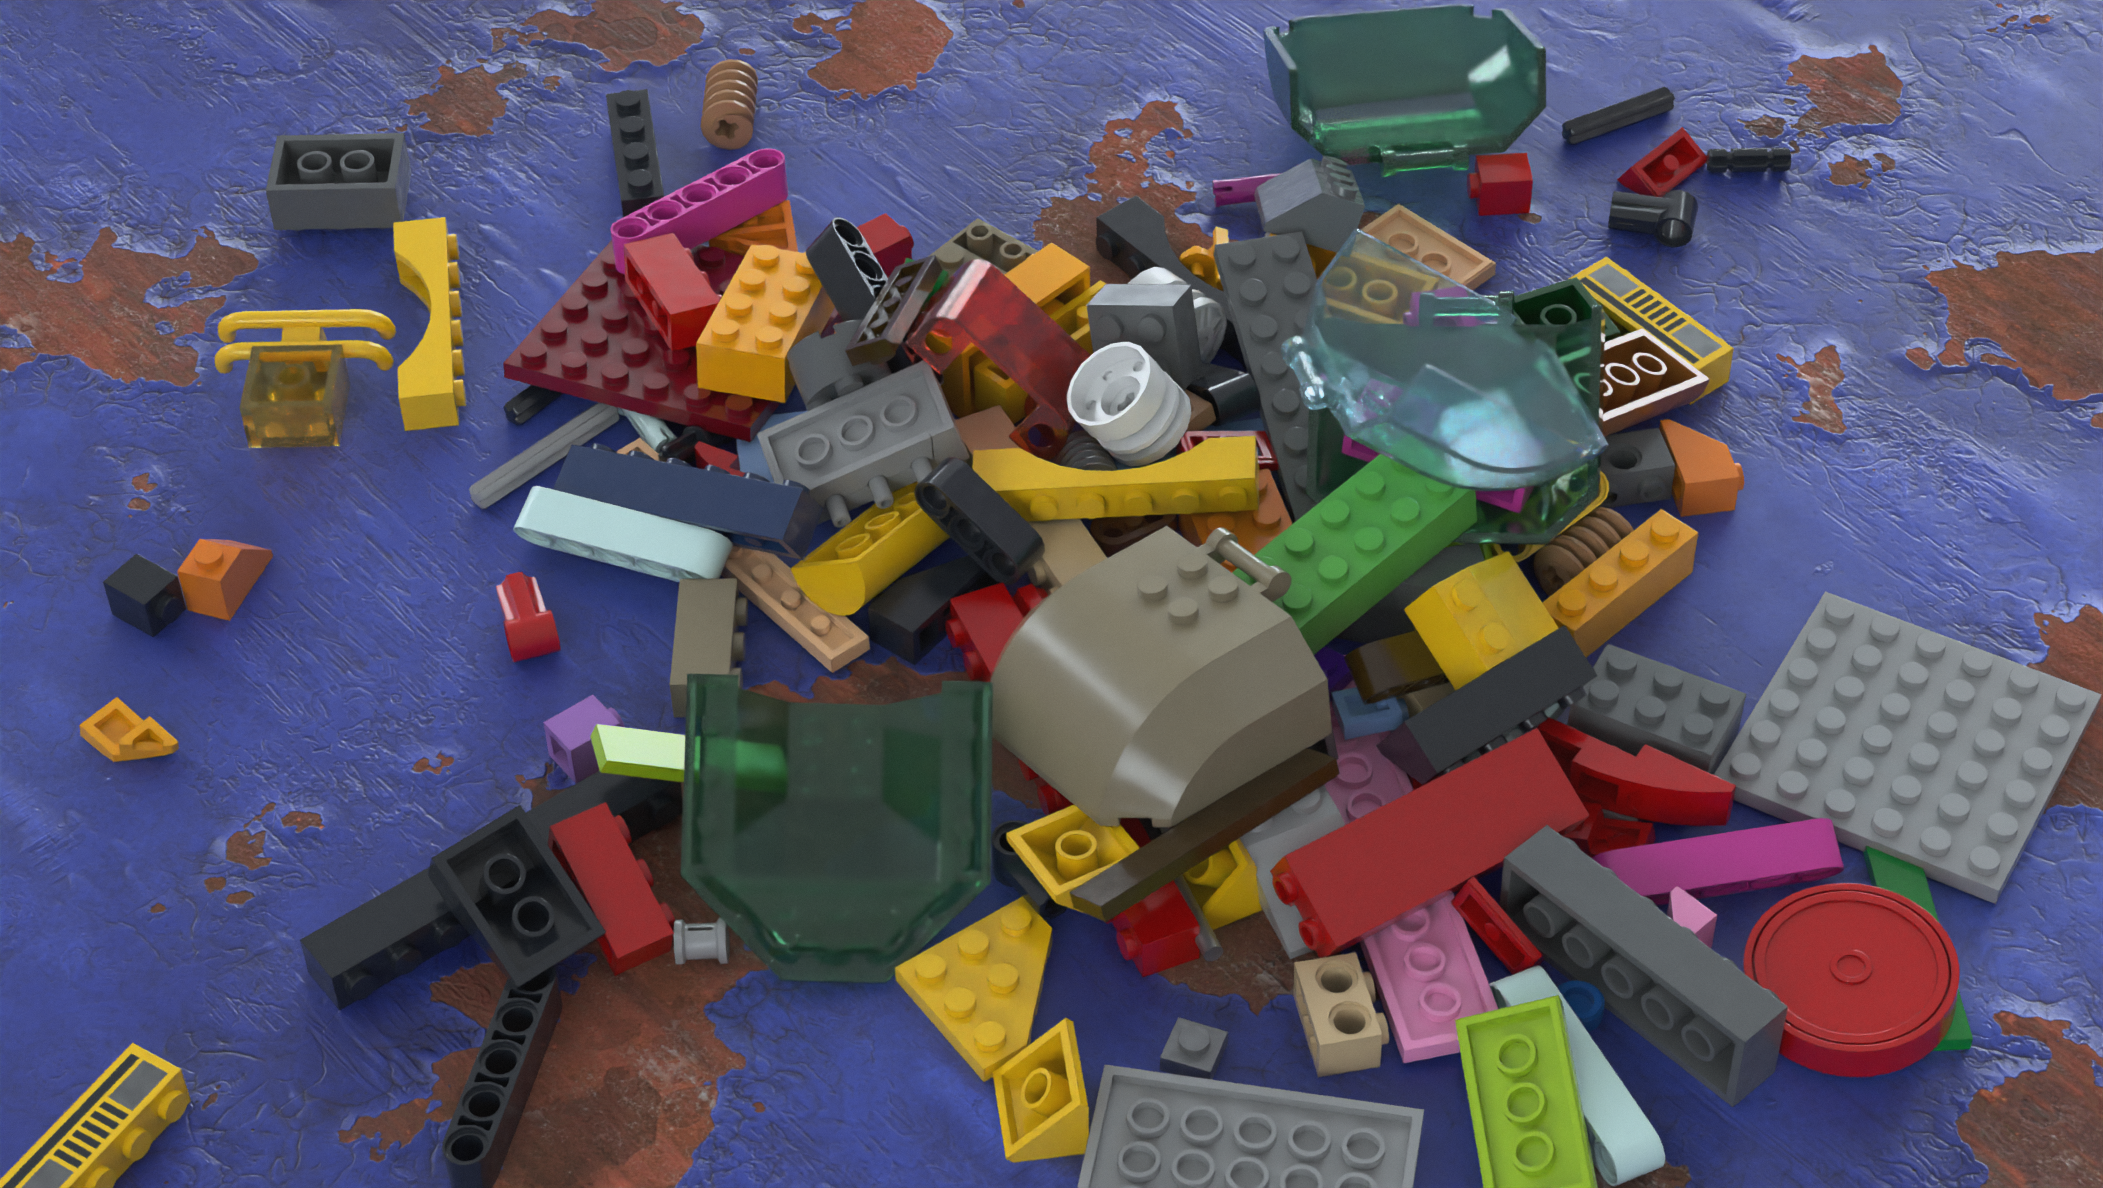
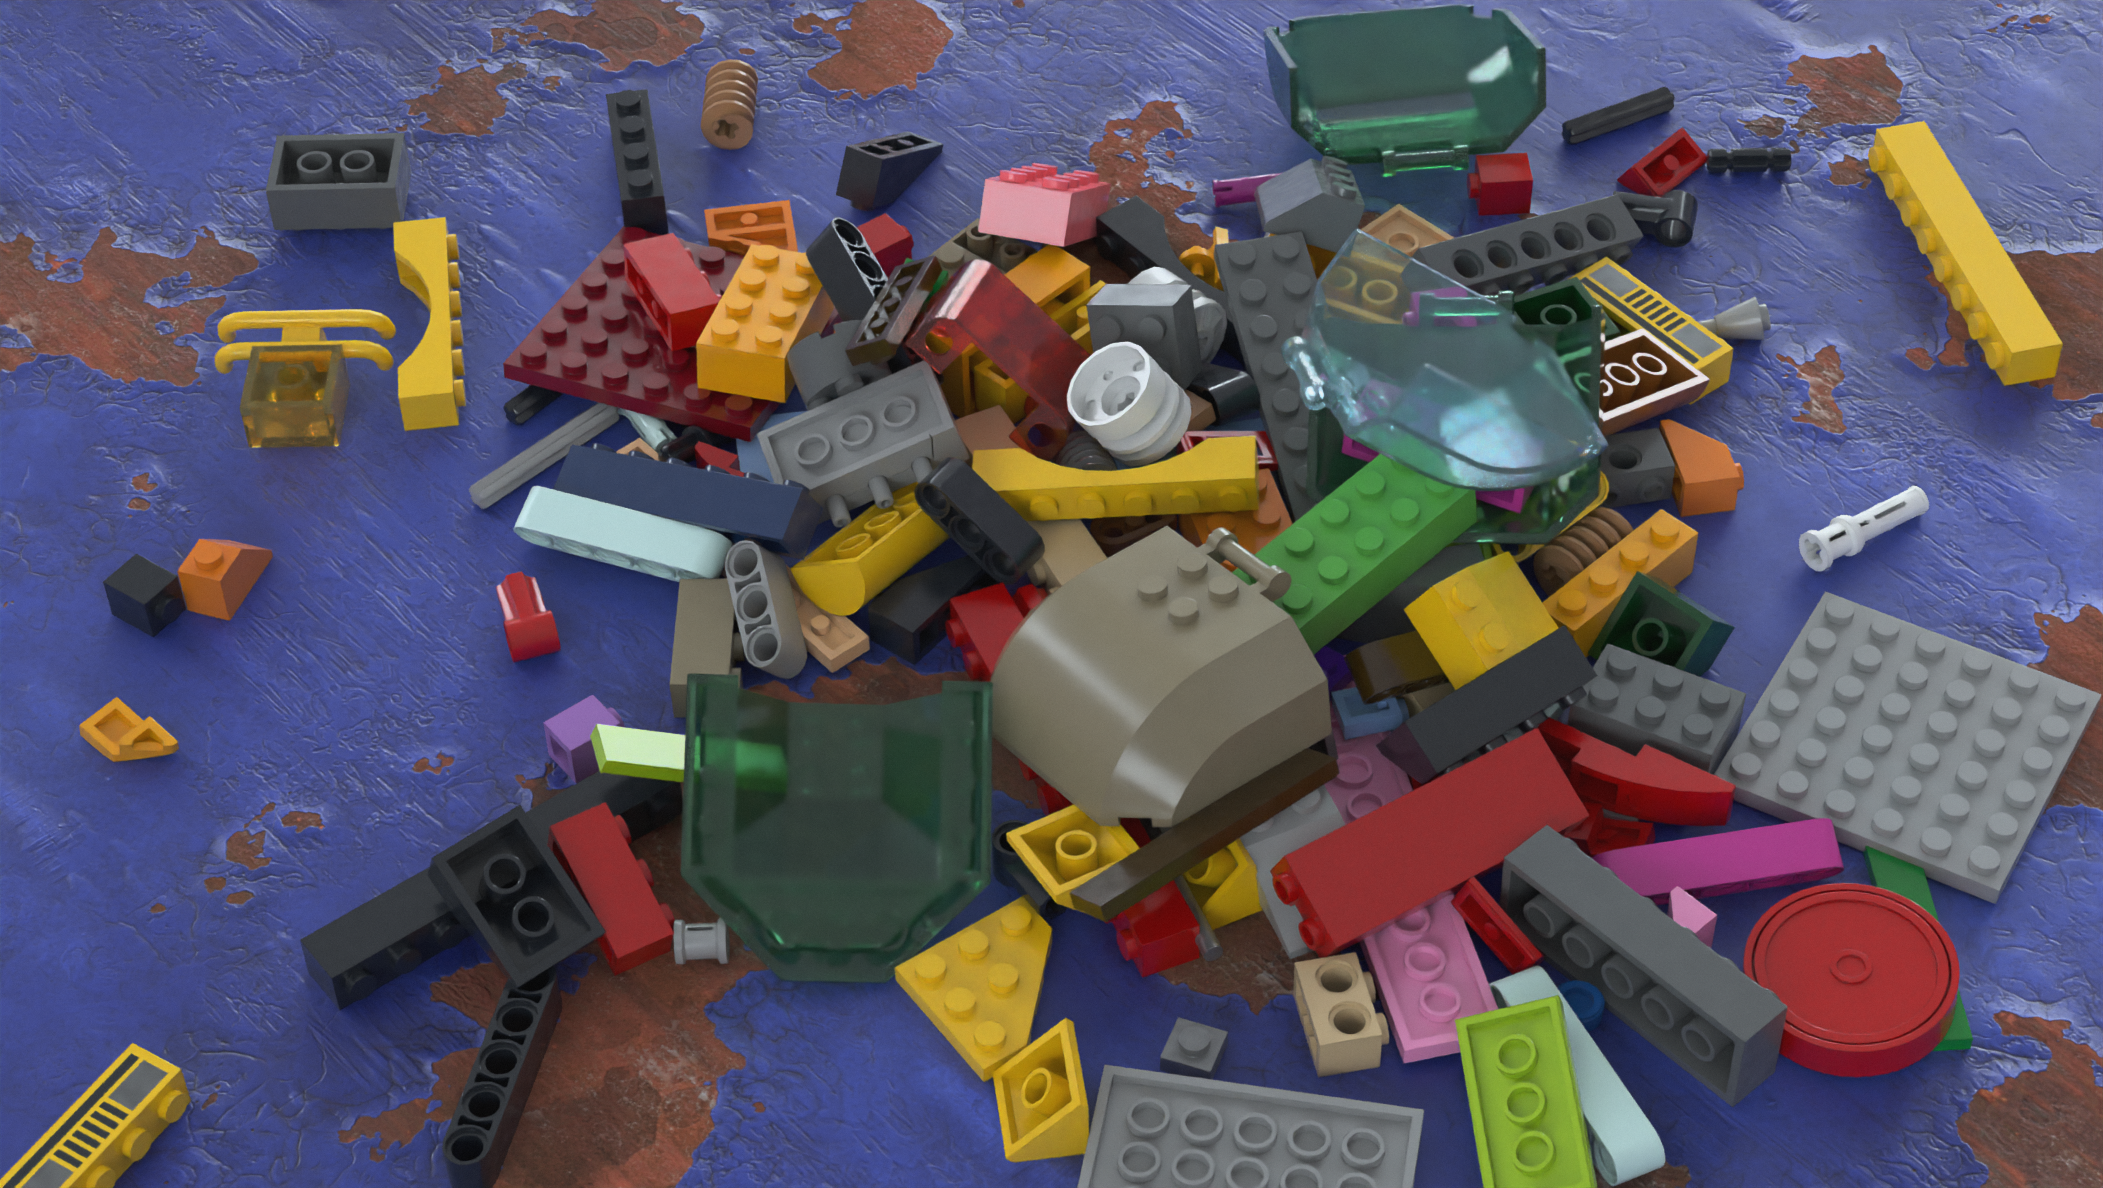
(708, 204): dark pink beam -> none
(757, 583): none -> light grey beam
(883, 168): none -> black slope
(1042, 205): none -> coral brick
(1536, 248): none -> dark grey brick
(1664, 627): none -> dark green slope
(1741, 322): none -> light grey cone
(1848, 534): none -> white pin
(1965, 254): none -> yellow brick

